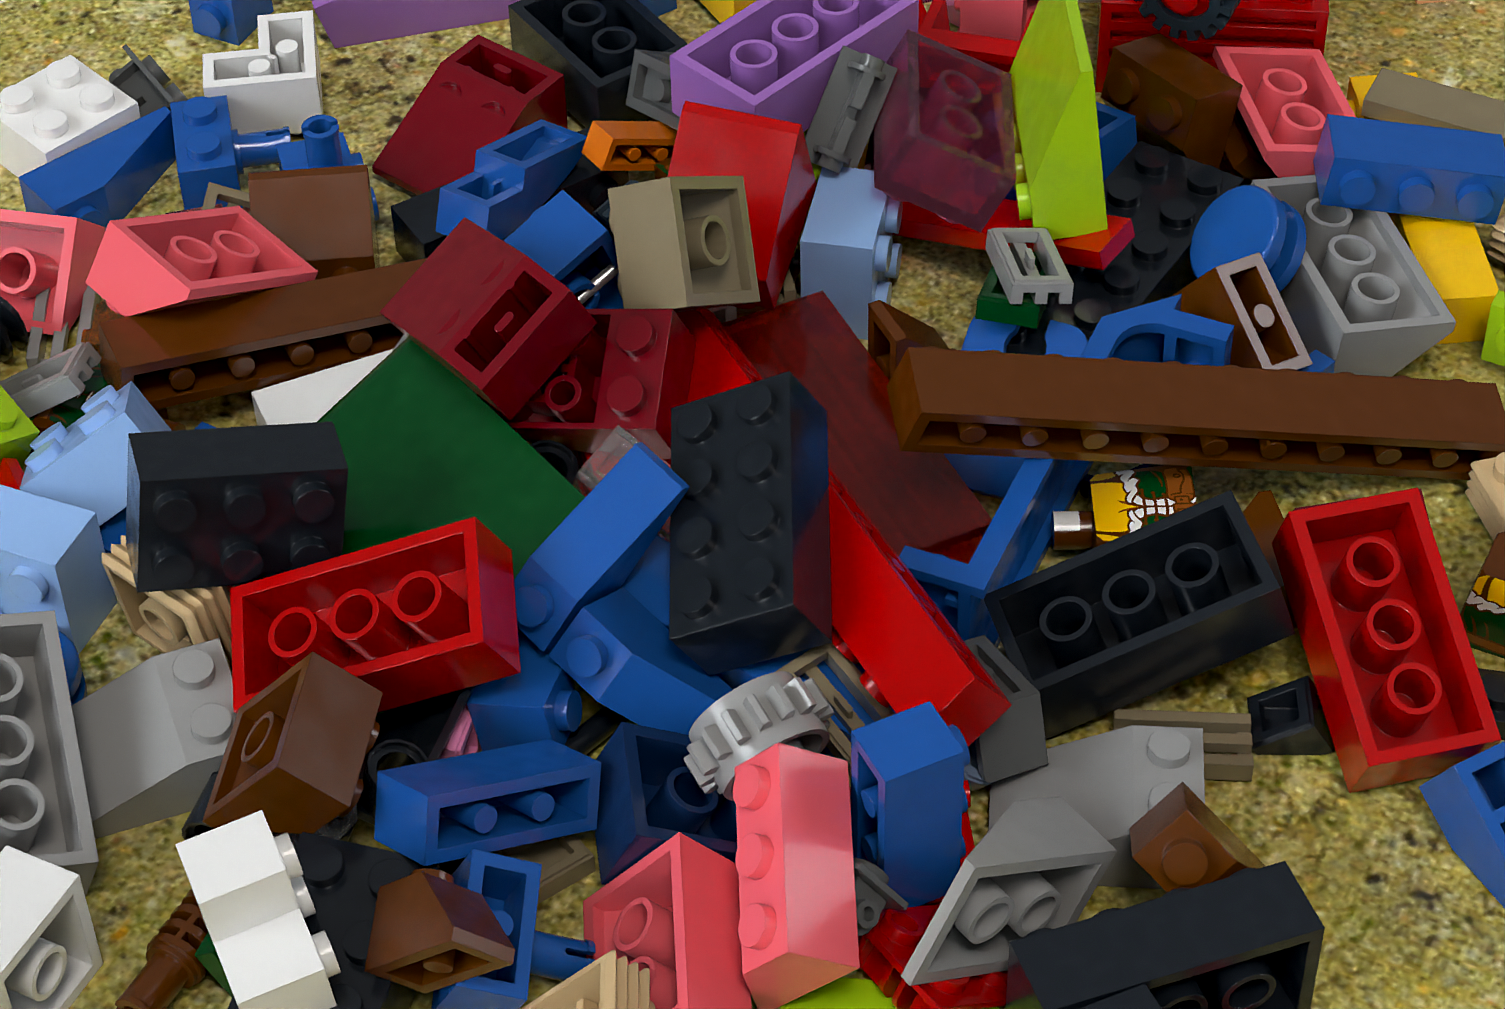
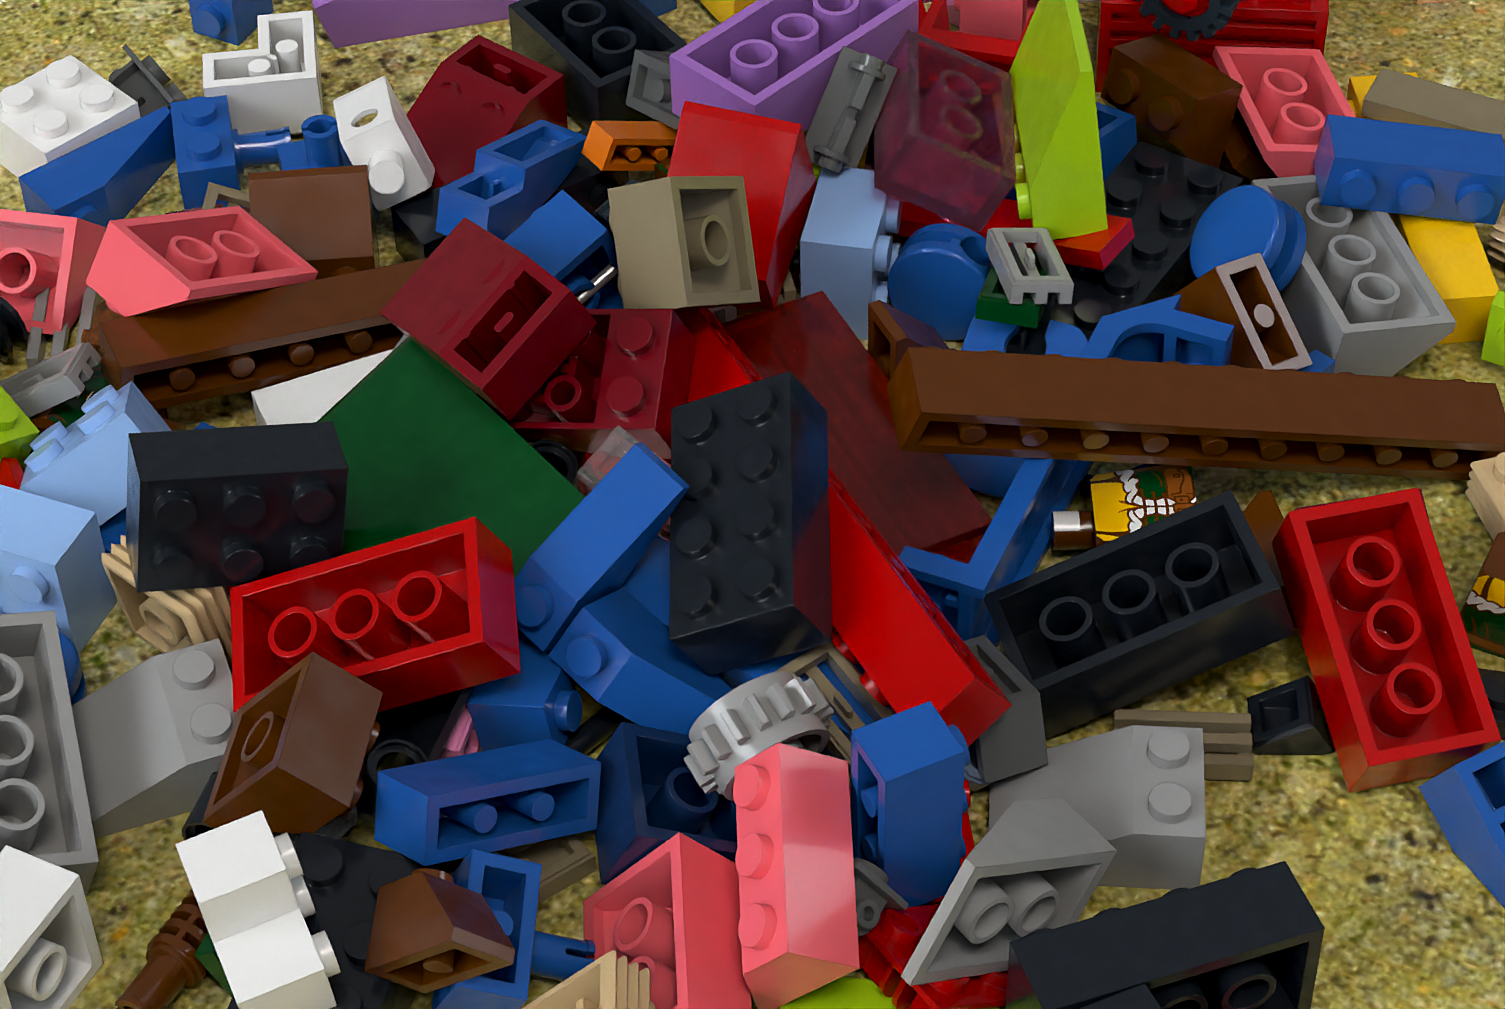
(386, 145): none -> white torso
(940, 277): none -> blue head
(1187, 843): reddish brown slope -> none

